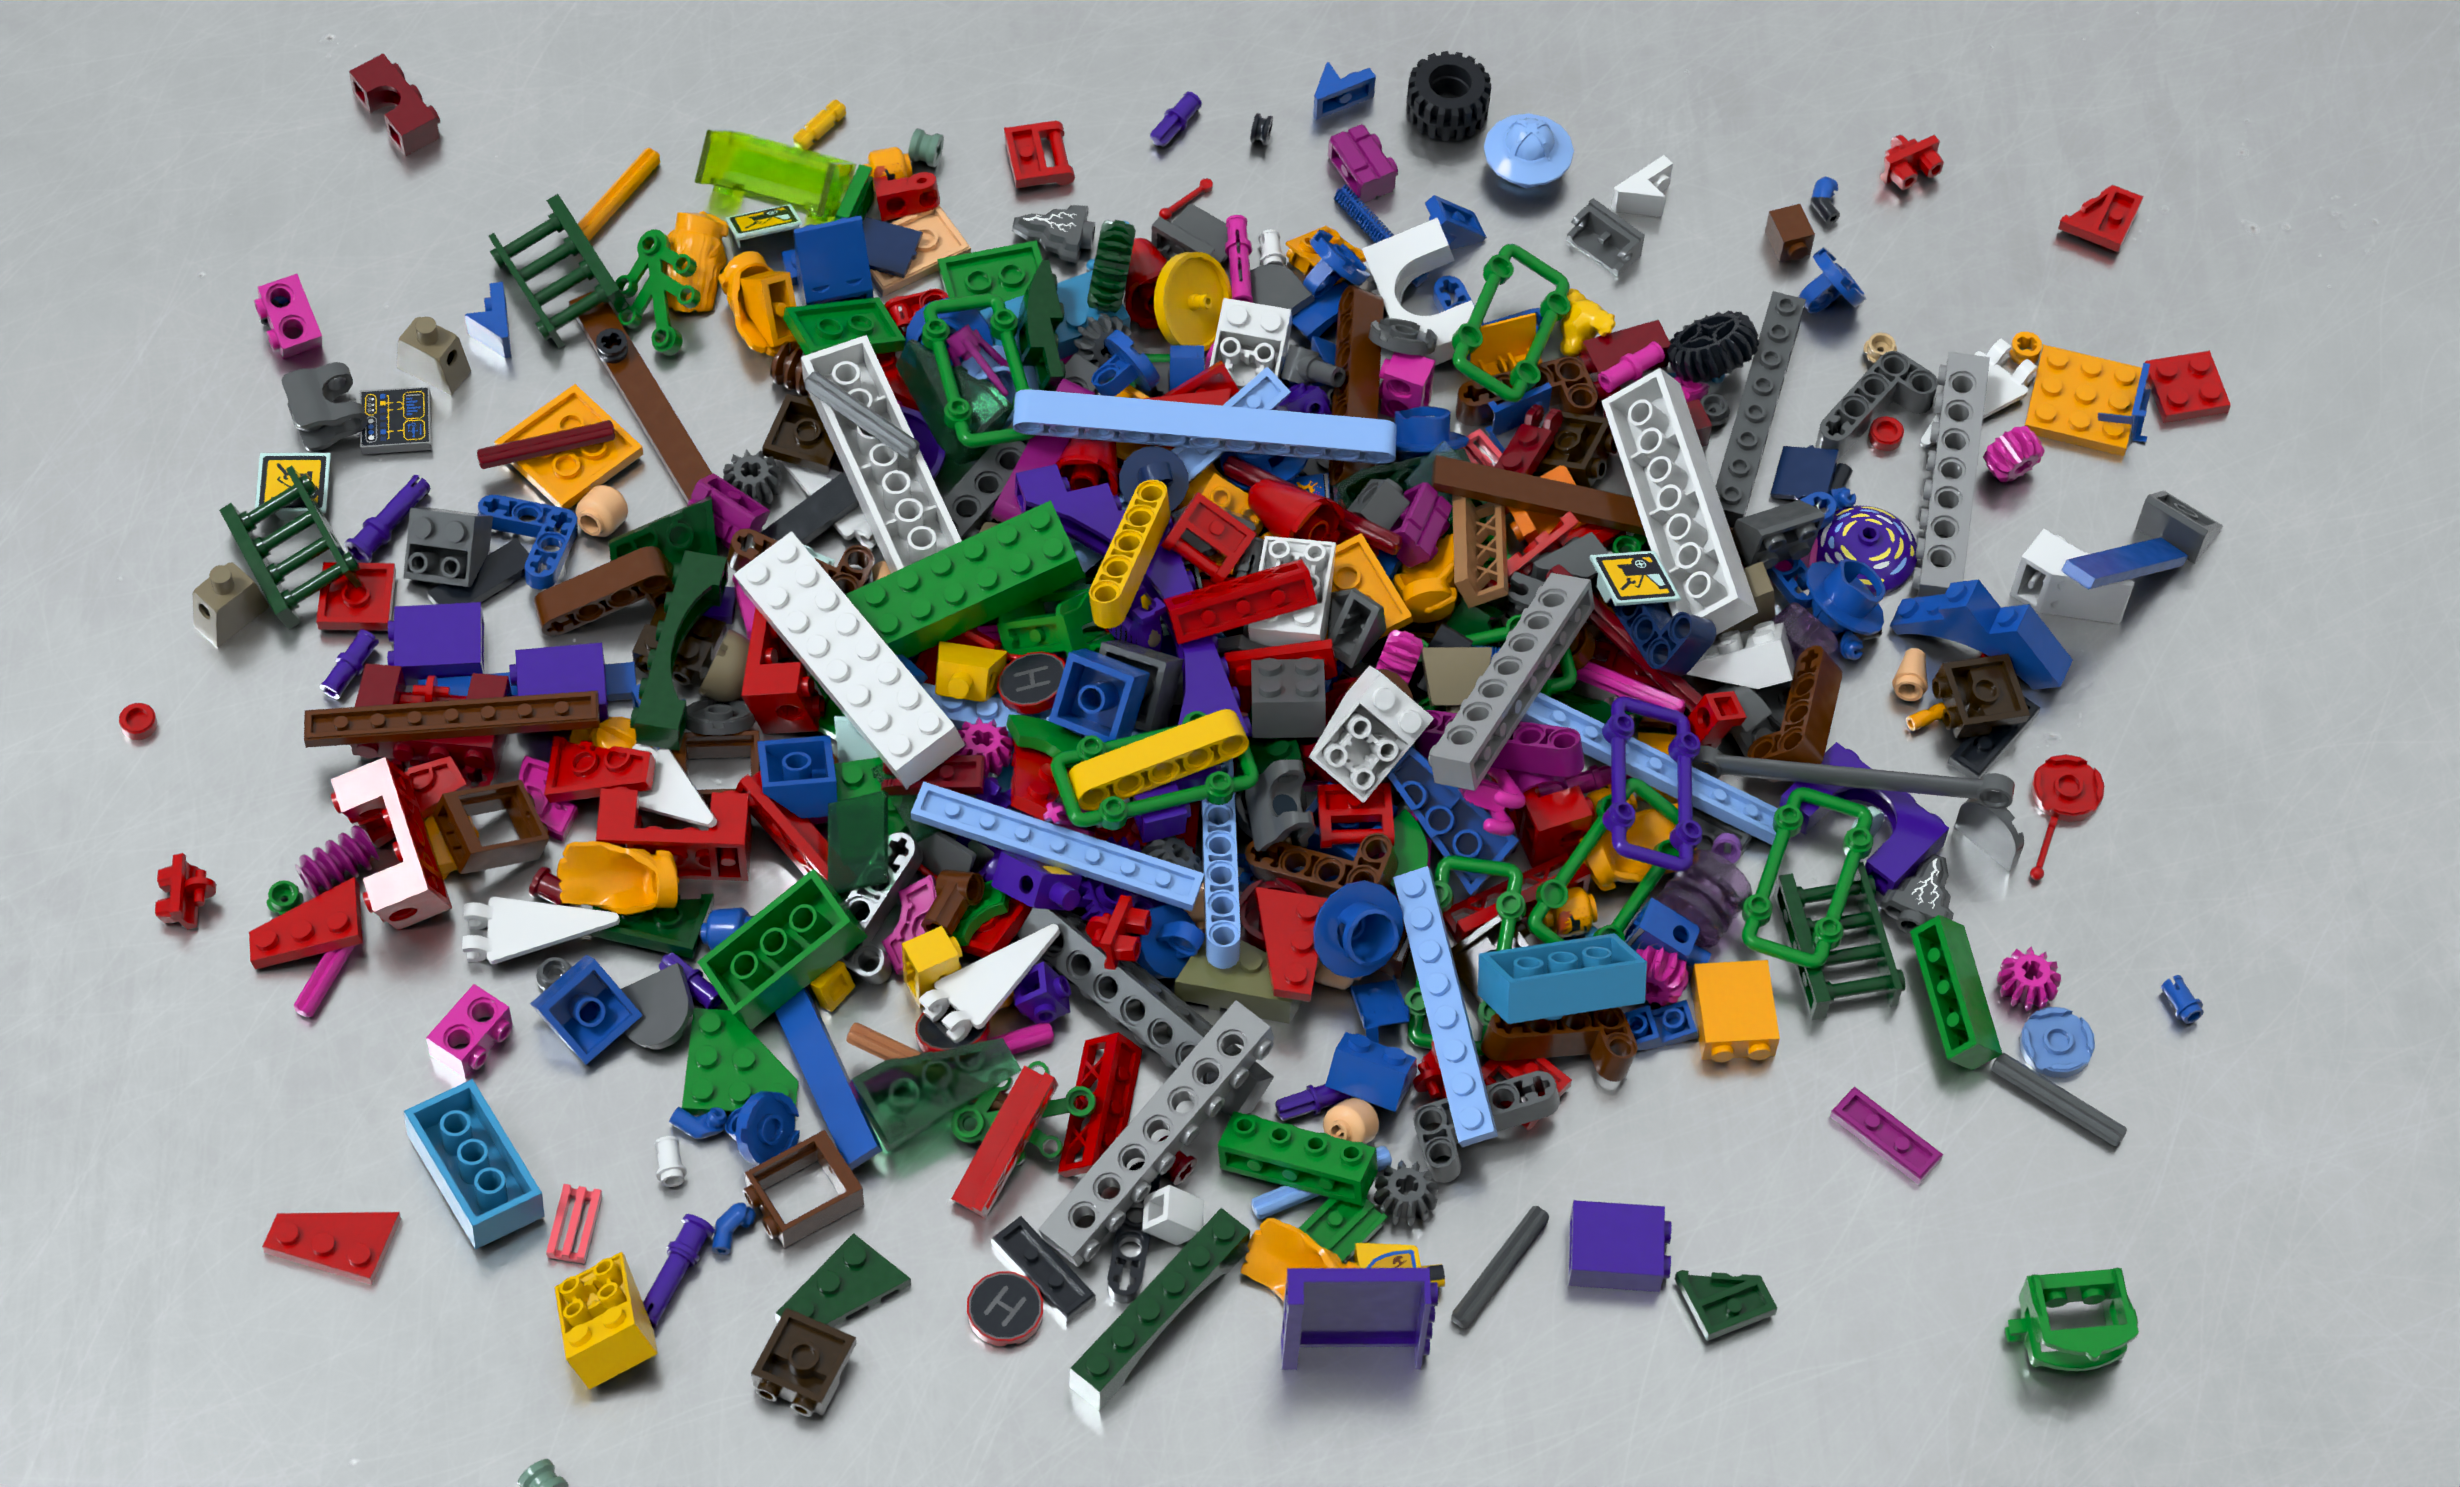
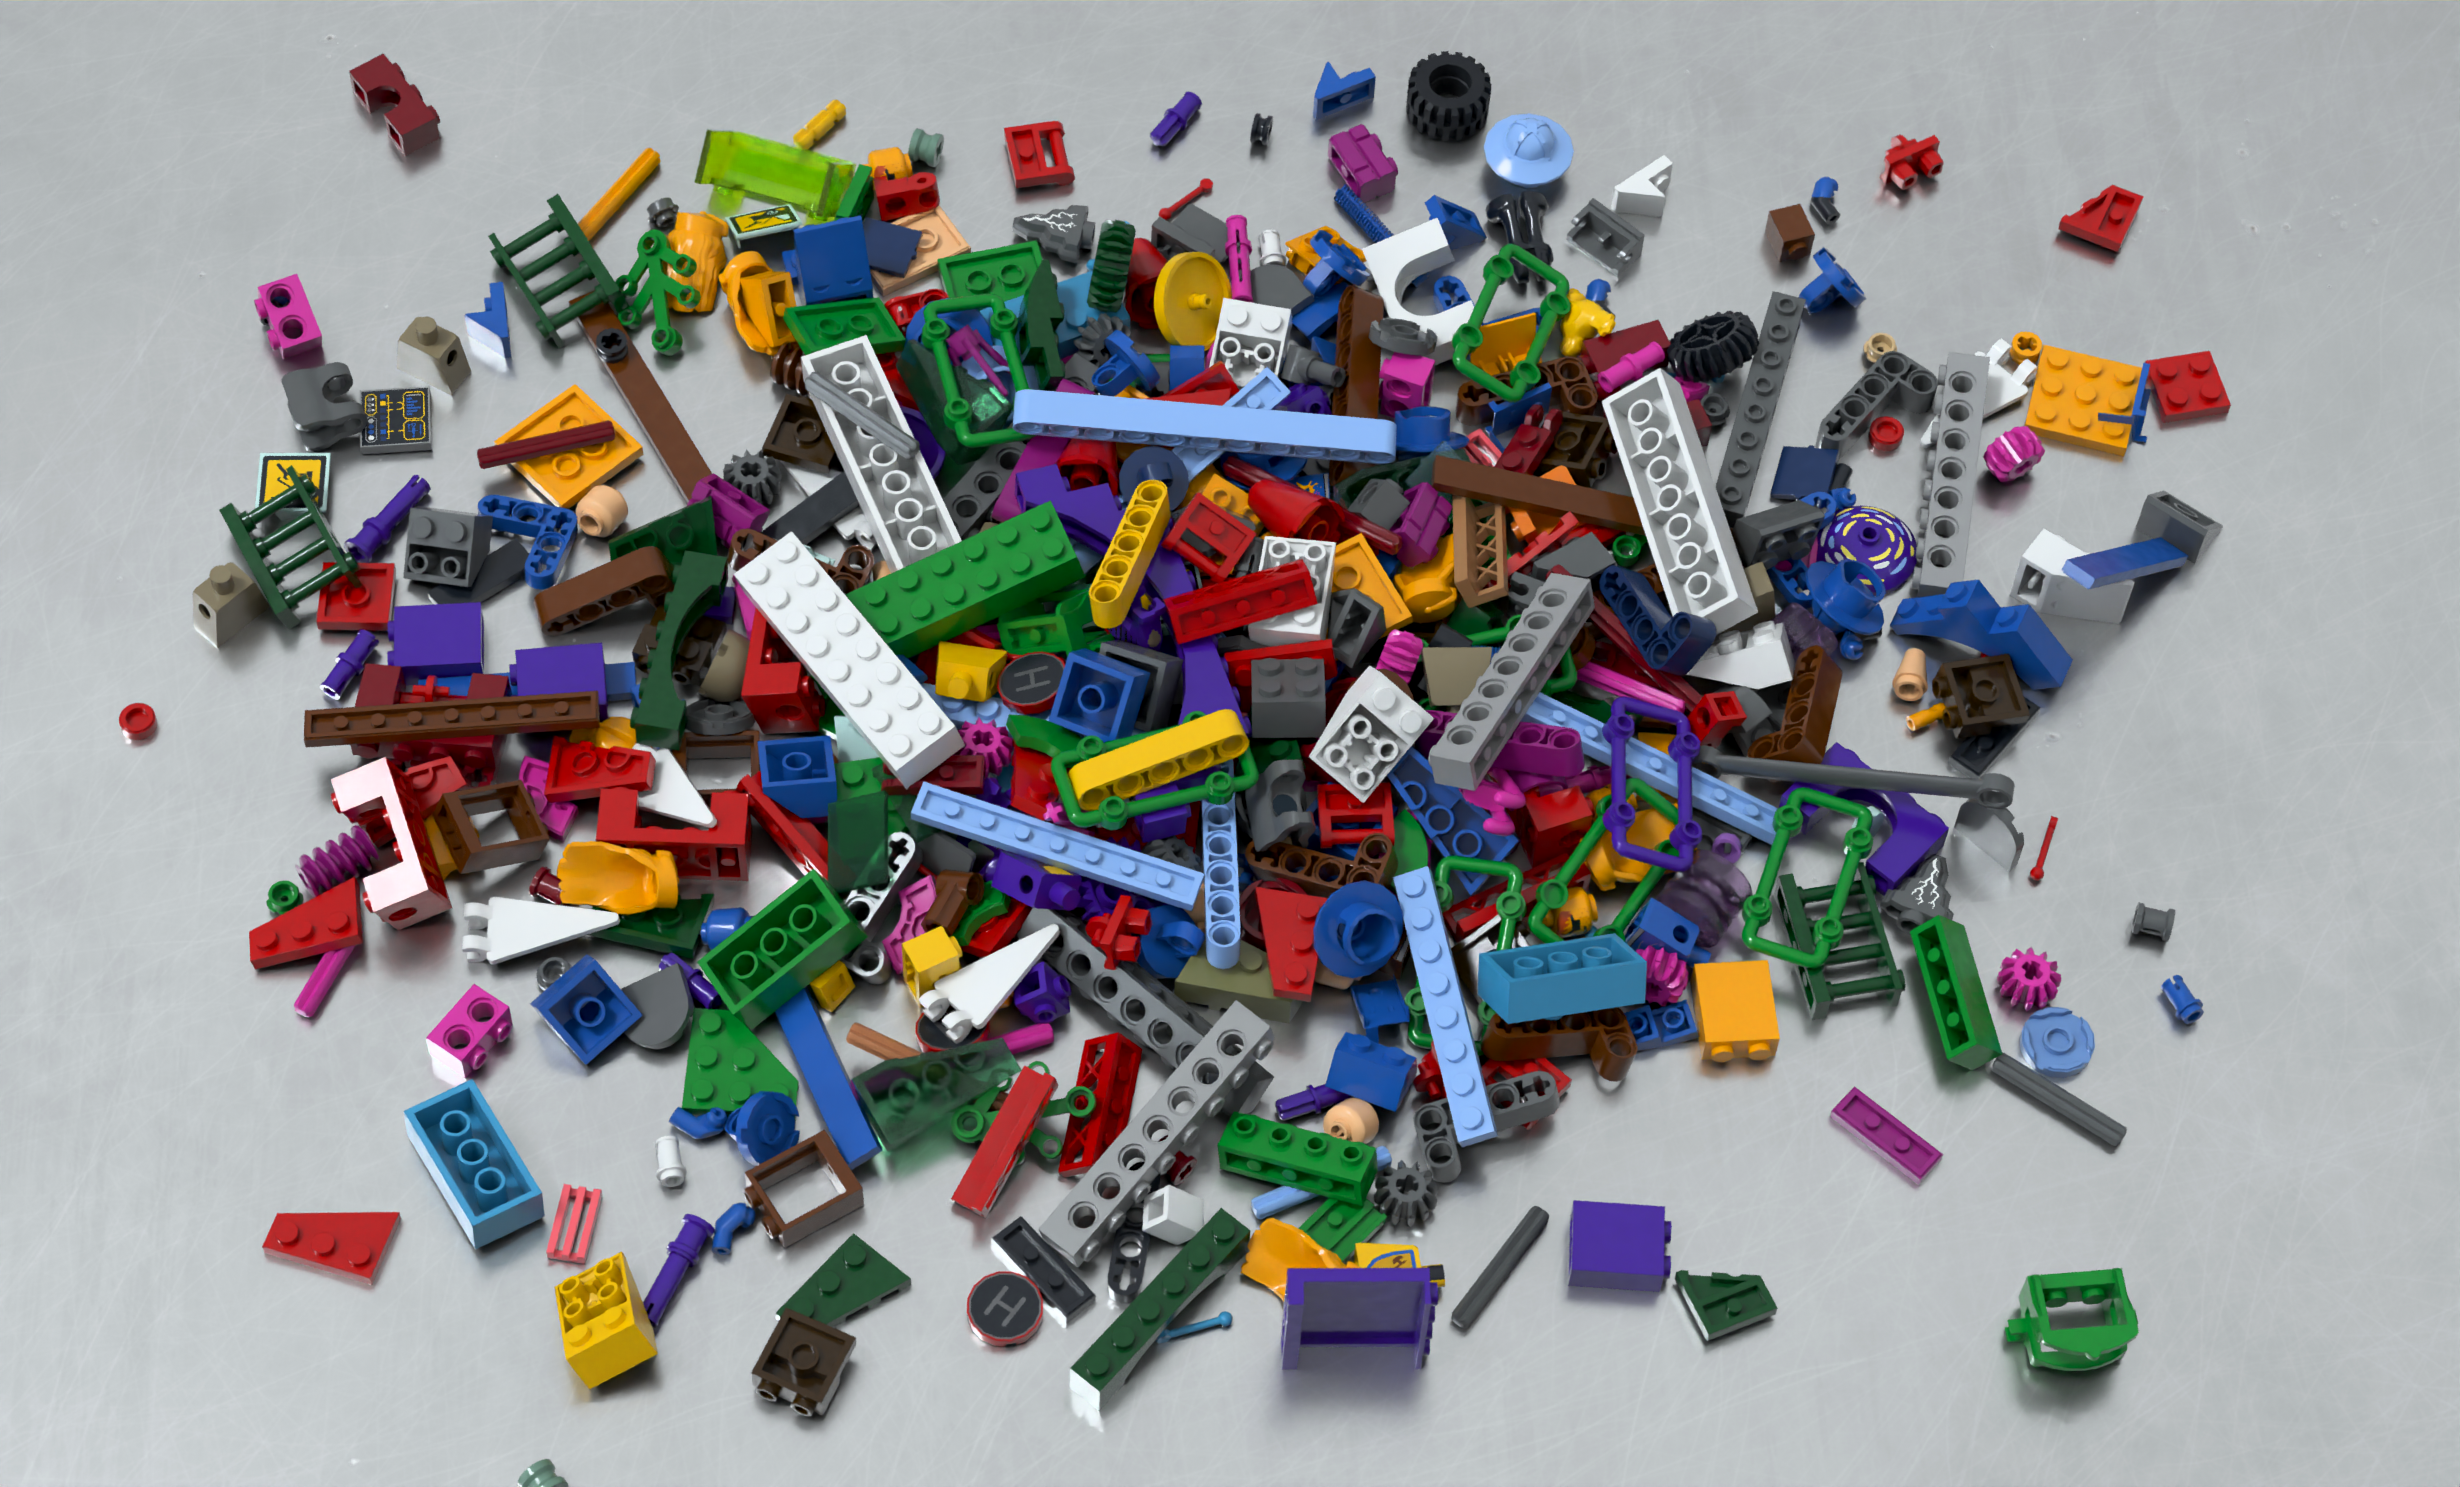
(187, 892): red hips -> none
(662, 212): none -> dark grey plate
(1224, 1319): none -> dark azure hinge
(1532, 207): none -> black piece
(1597, 293): none -> blue arm
(1633, 578): piece -> none
(2067, 788): red tile -> none
(2153, 921): none -> dark grey bush

